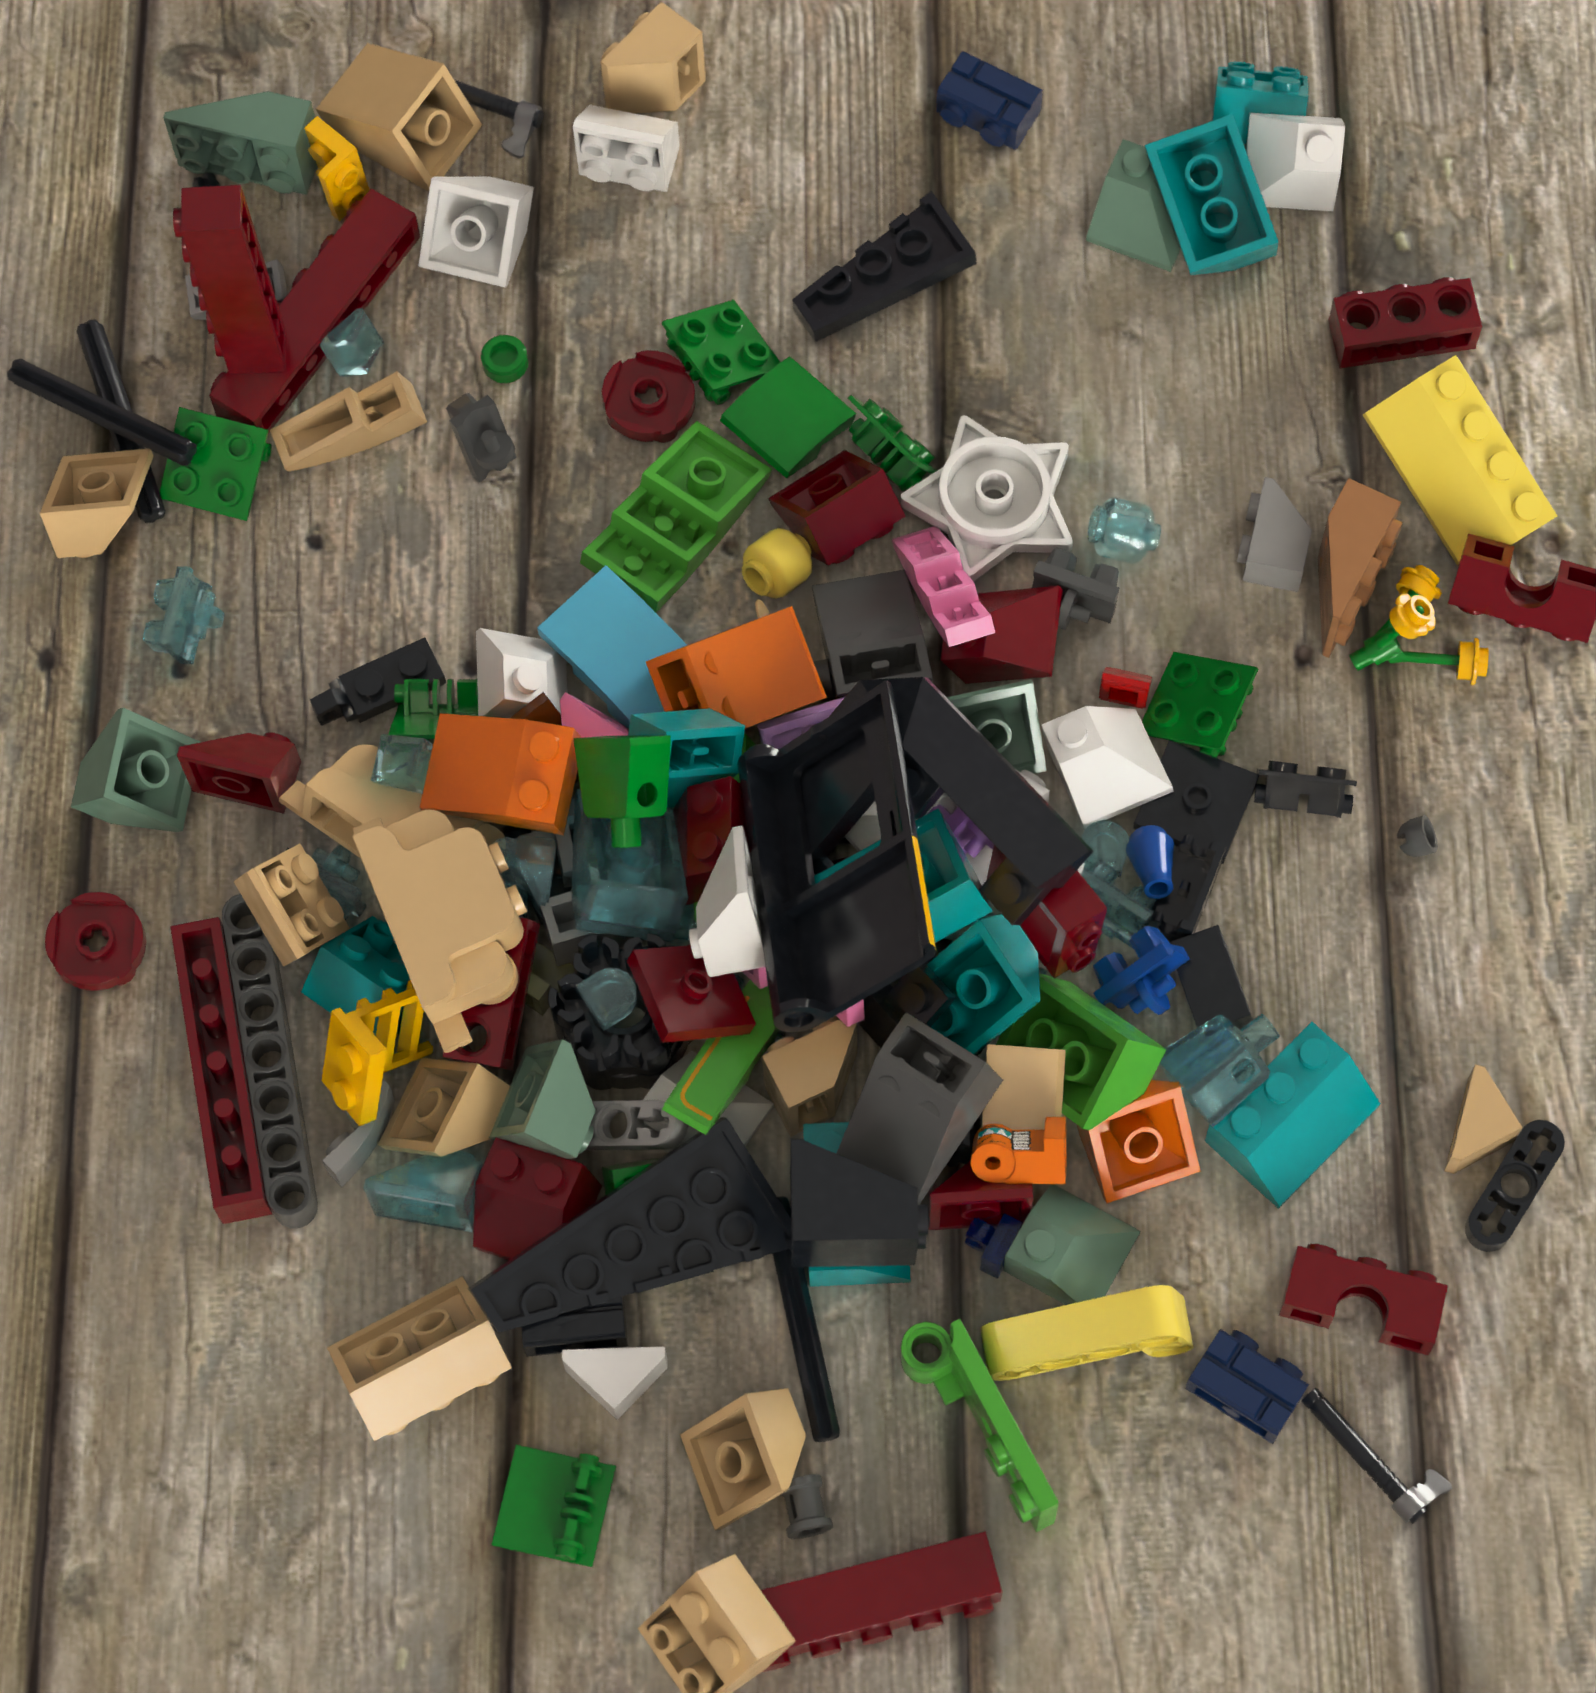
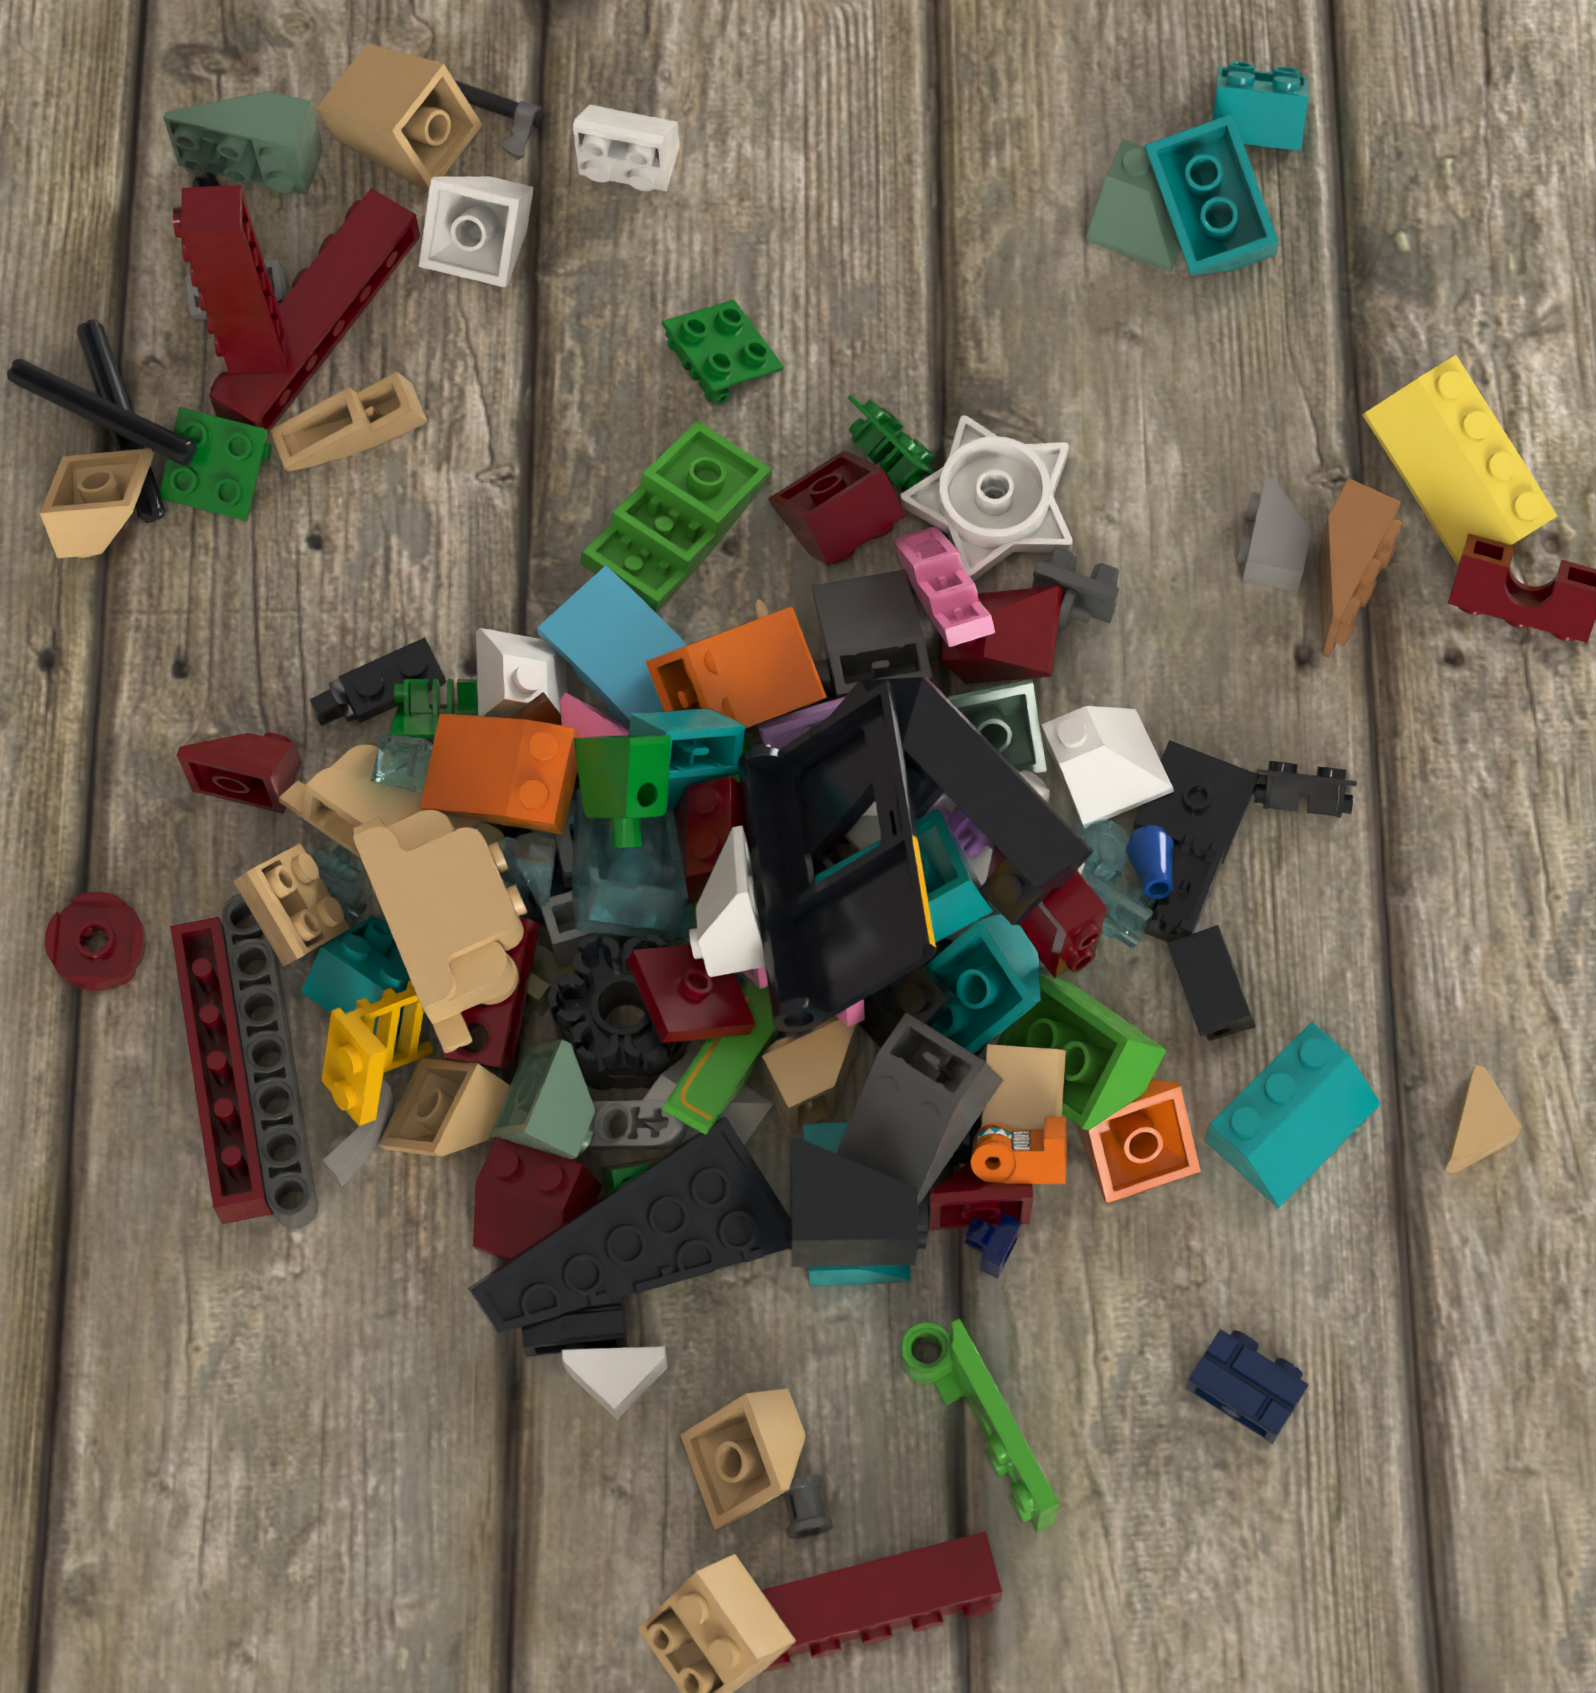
(135, 775): sand green slope -> none
(186, 618): clear light blue hips -> none
(338, 167): yellow bracket -> none
(352, 345): clear light blue slope -> none
(419, 1358): tan slope -> none
(428, 1191): clear light blue slope -> none
(480, 435): dark grey hips -> none
(504, 359): green tile -> none
(554, 1505): green hinge -> none
(609, 995): clear light blue tile -> none
(648, 421): dark red plate -> none
(654, 64): tan slope -> none
(777, 563): light yellow head -> none
(787, 417): green slope -> none
(806, 1344): black axle -> none
(900, 263): black wing -> none
(988, 101): dark blue brick -> none
(1069, 1248): sand green slope -> none
(1088, 1331): light yellow beam -> none
(1123, 530): clear light blue head -> none
(1125, 687): red slope -> none
(1145, 980): blue hips -> none
(1199, 701): green hinge -> none
(1219, 1064): clear light blue torso -> none
(1296, 159): white slope -> none
(1394, 340): dark red brick -> none
(1407, 1302): dark red arch -> none
(1407, 1502): black piece -> none
(1414, 618): yellow plant -> none
(1419, 836): dark grey hinge -> none
(1508, 1221): black beam -> none

